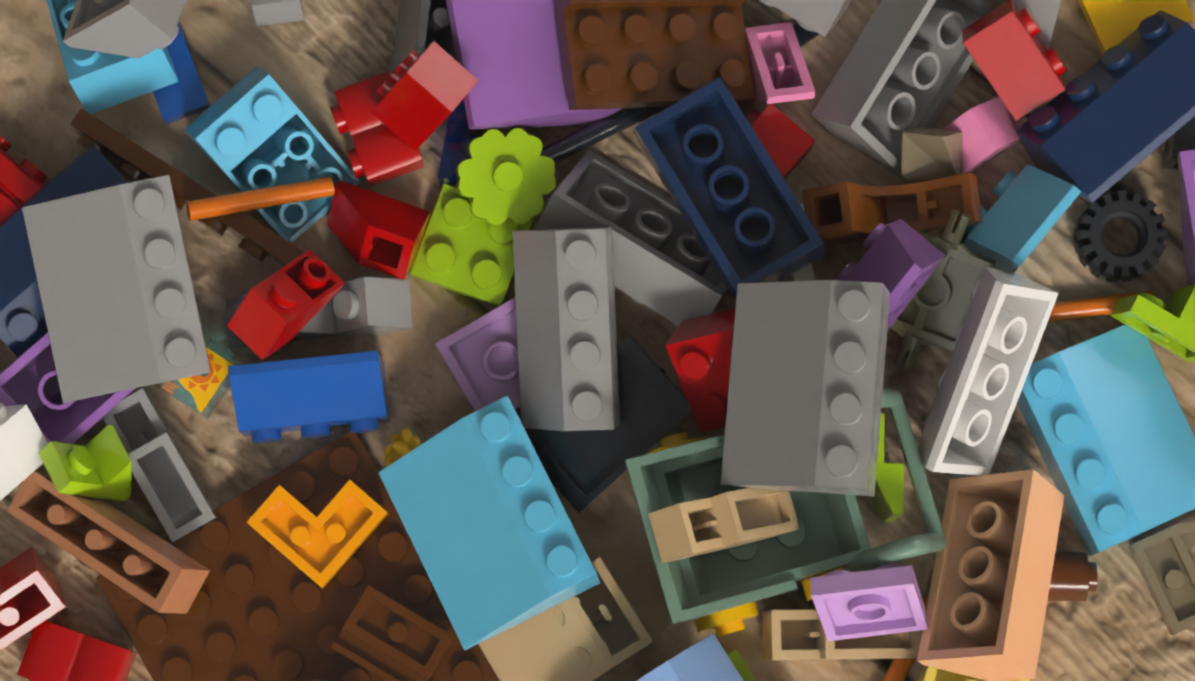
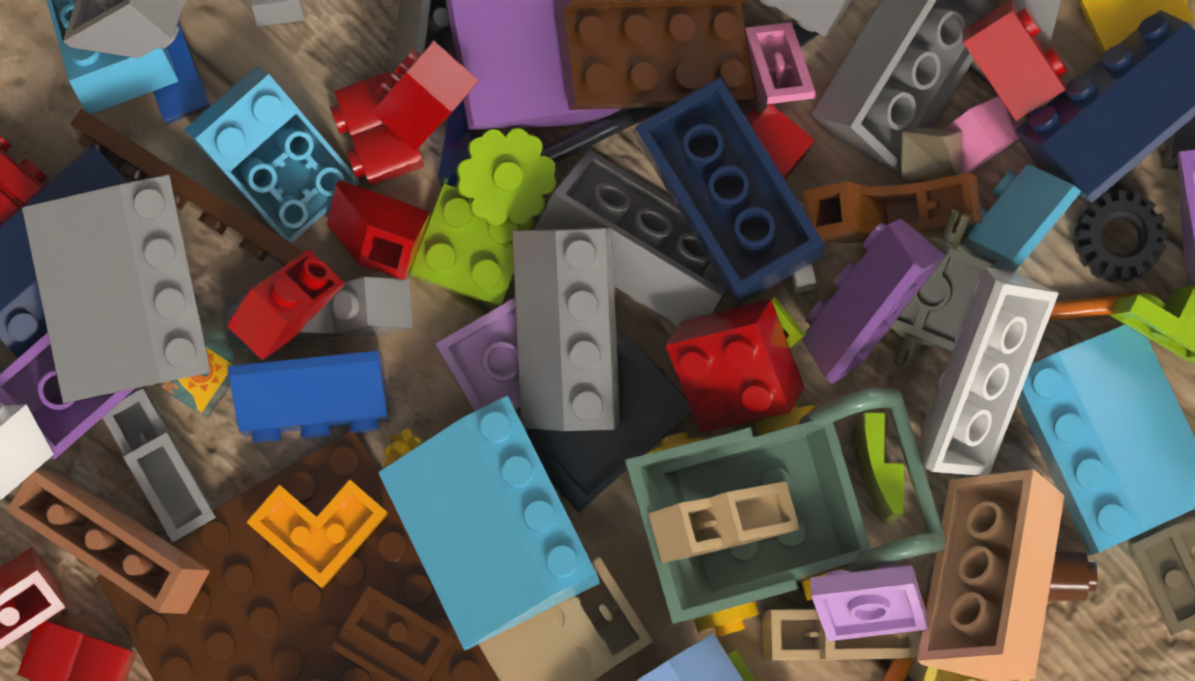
(93, 470): lime slope -> none
(260, 198): orange bar -> none
(806, 386): light grey slope -> none

